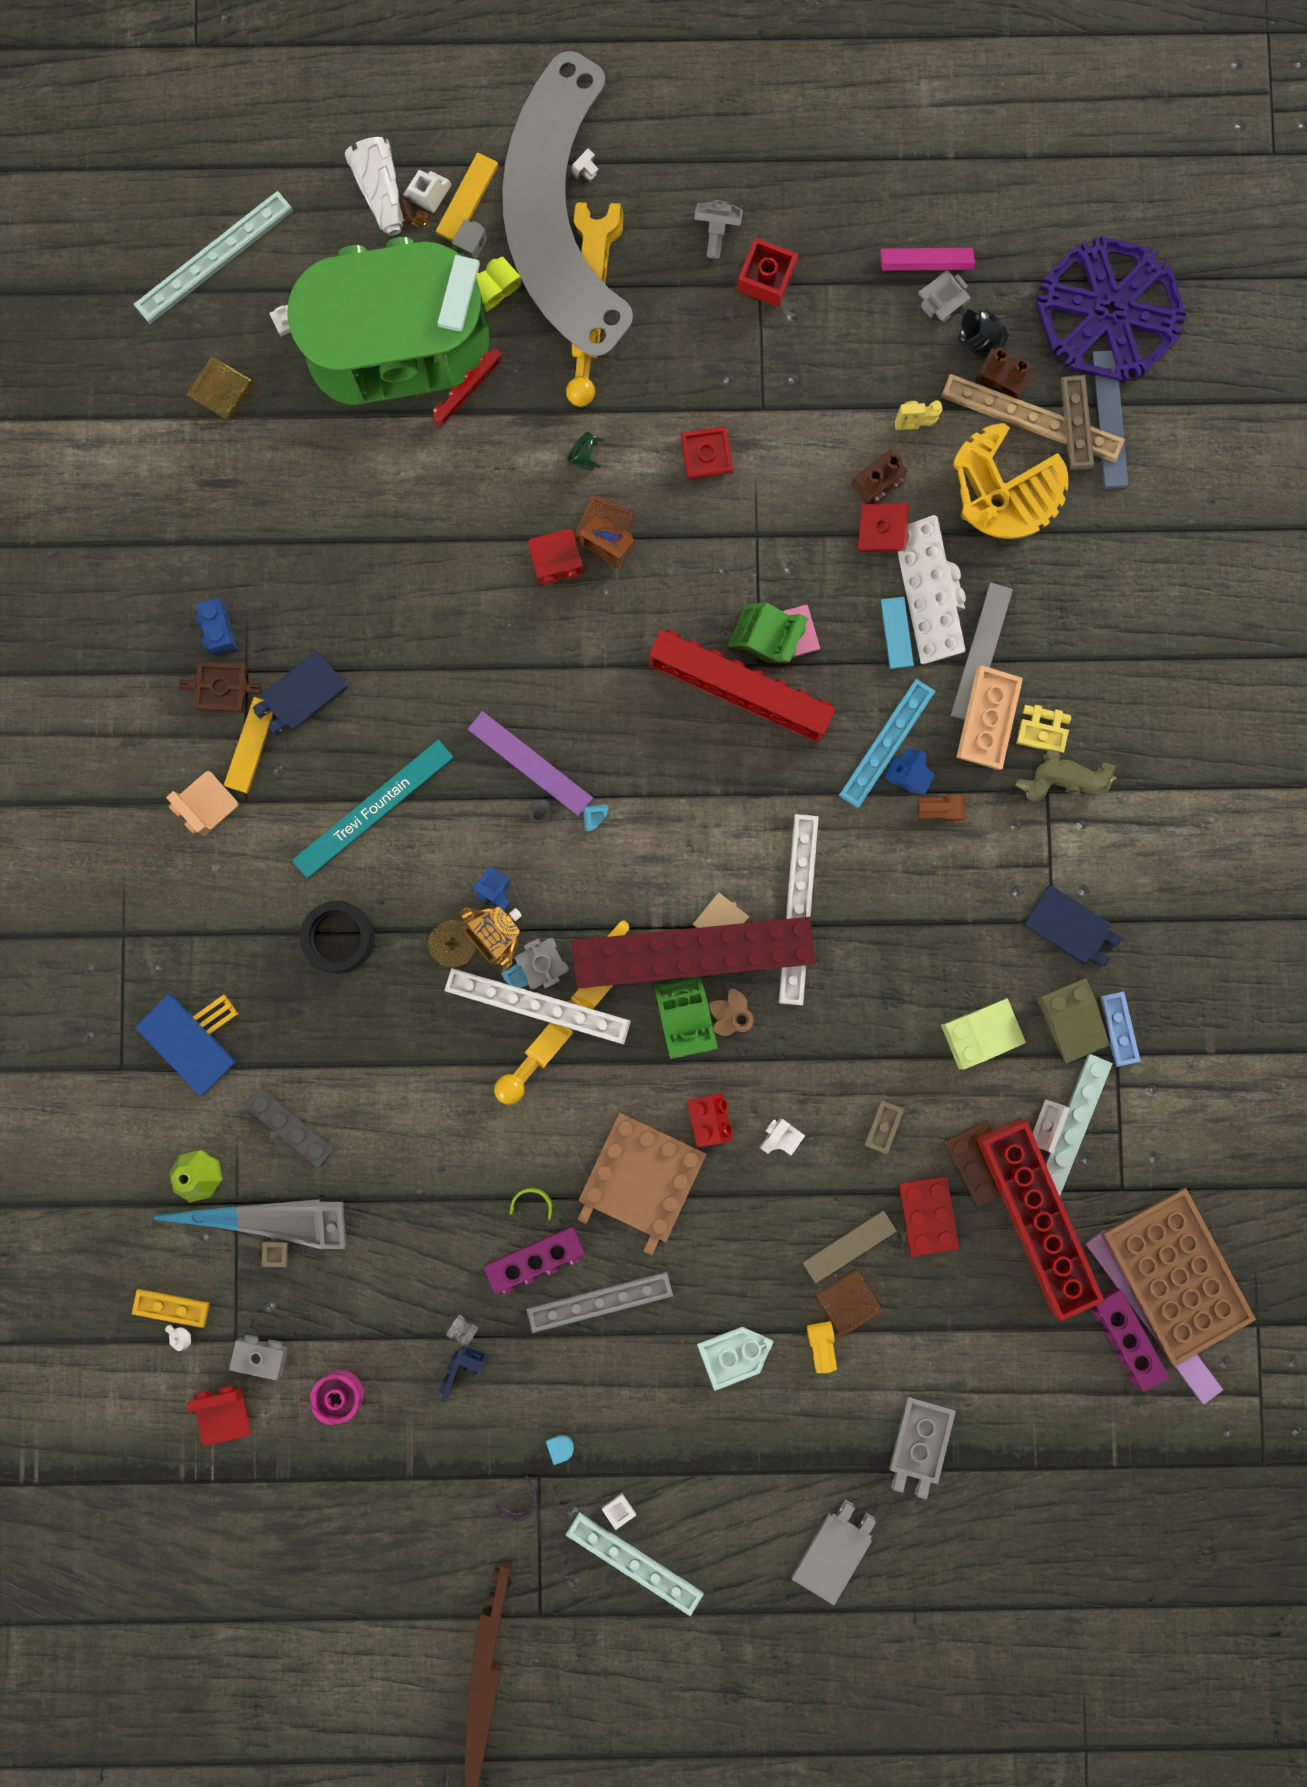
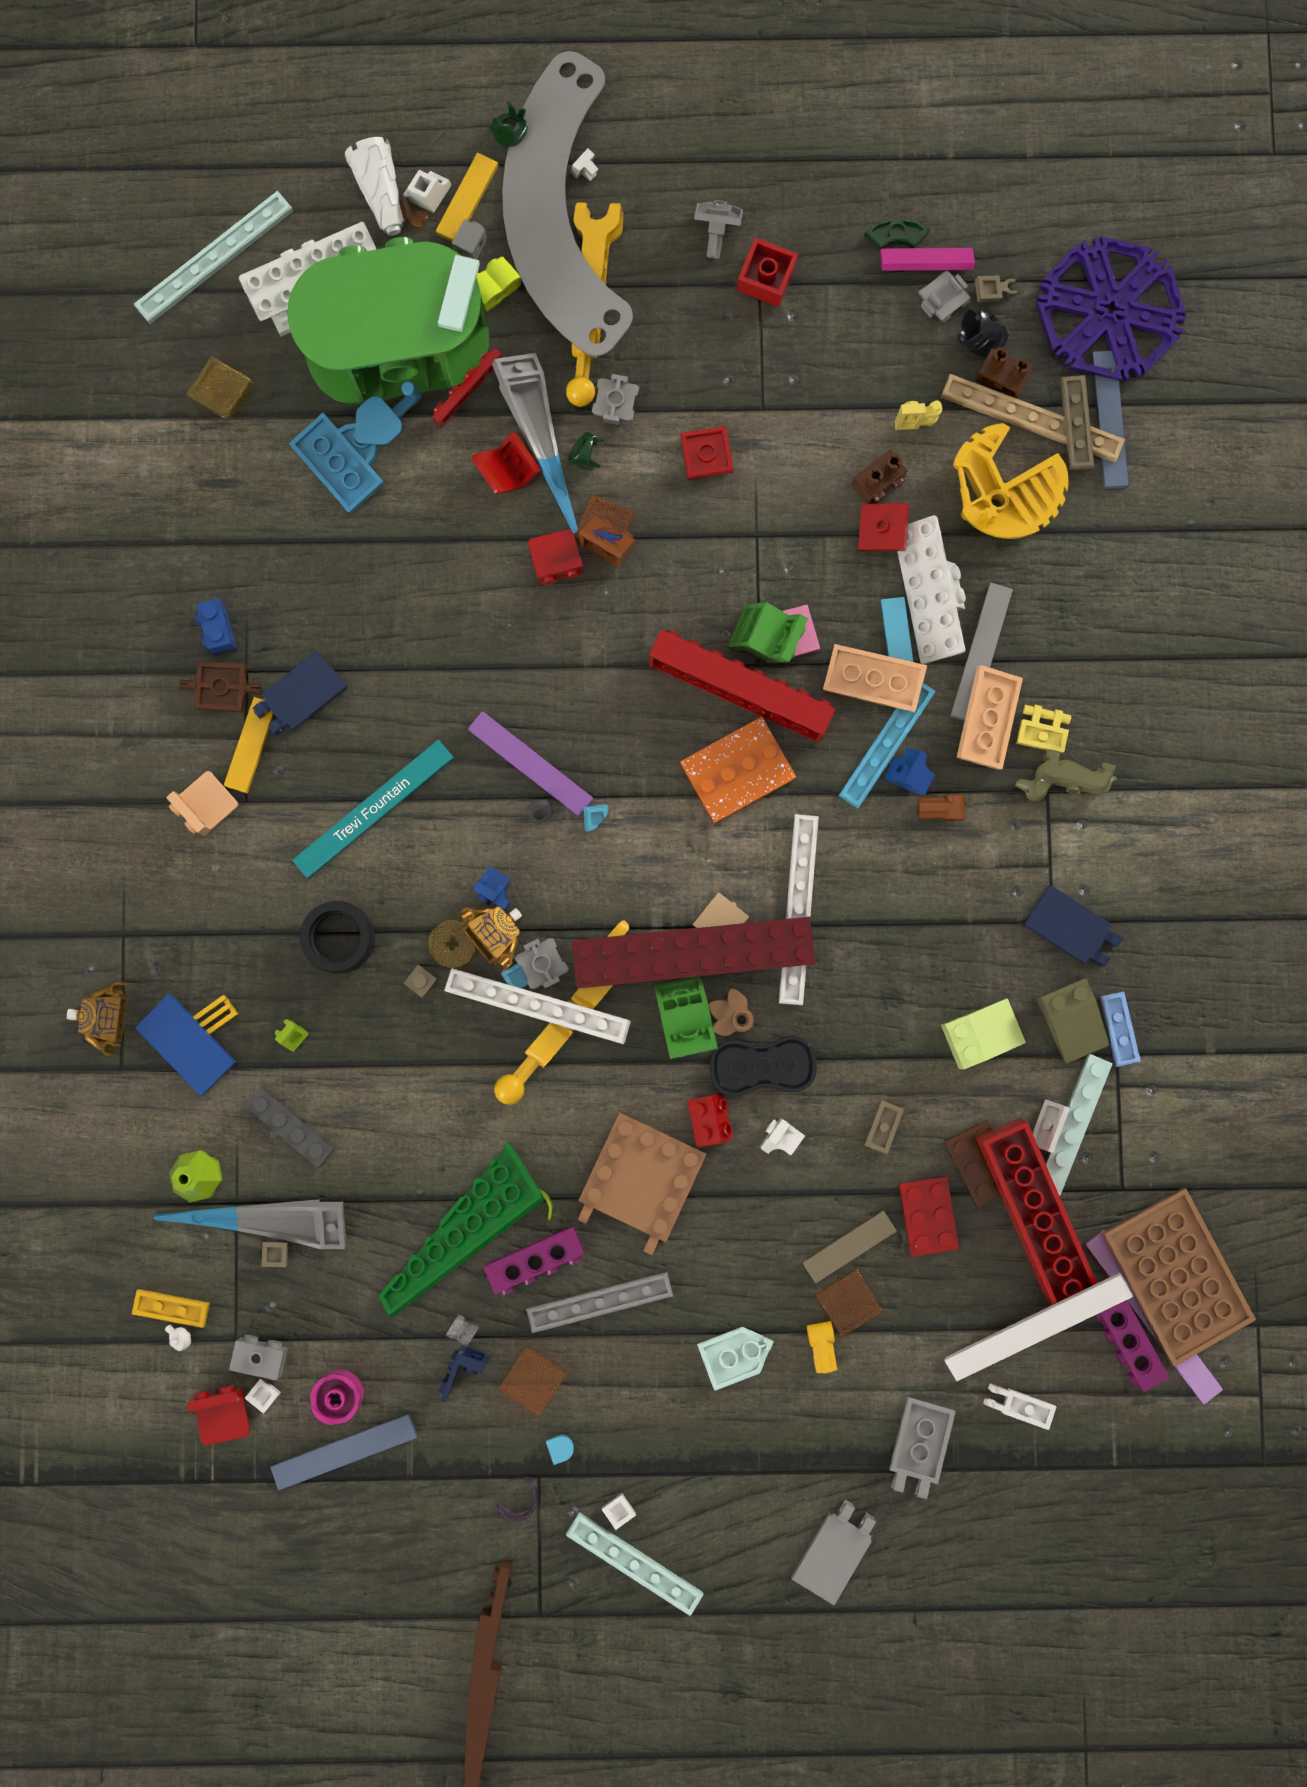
(102, 1017): none -> pearl gold torso
(262, 1395): none -> white plate
(272, 283): none -> white bracket
(291, 1035): none -> lime tile
(339, 459): none -> dark azure plate
(344, 1451): none -> sand blue tile
(420, 981): none -> dark tan plate
(485, 1212): none -> green wing
(503, 131): none -> dark green piece
(508, 466): none -> red bracket
(526, 395): none -> light grey plate
(532, 1380): none -> clear orange tile
(615, 399): none -> light grey piece
(738, 770): none -> orange plate
(744, 1067): none -> black plate
(875, 678): none -> light nougat plate
(897, 232): none -> dark green tile
(991, 289): none -> dark tan plate
(1022, 1407): none -> white hinge
(1038, 1326): none -> white tile

